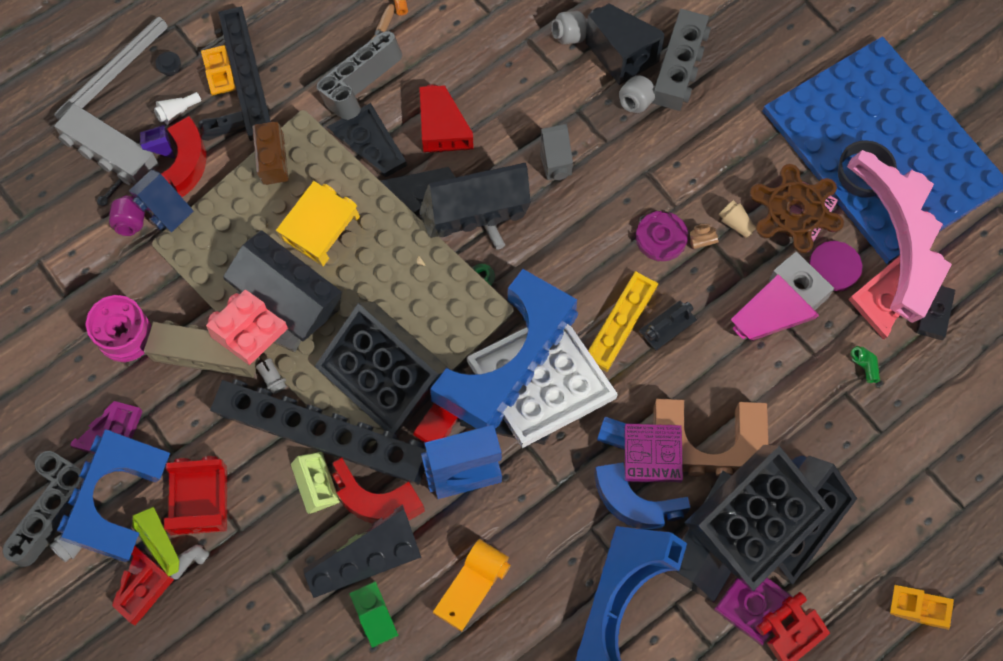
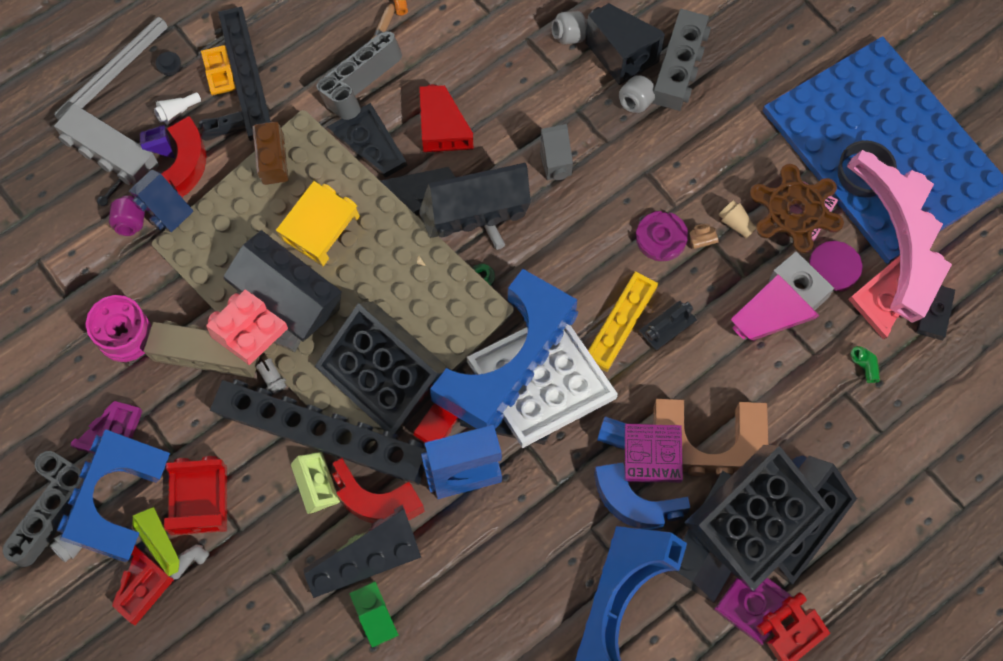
(472, 584): light orange door -> none
(921, 607): light orange slope -> none

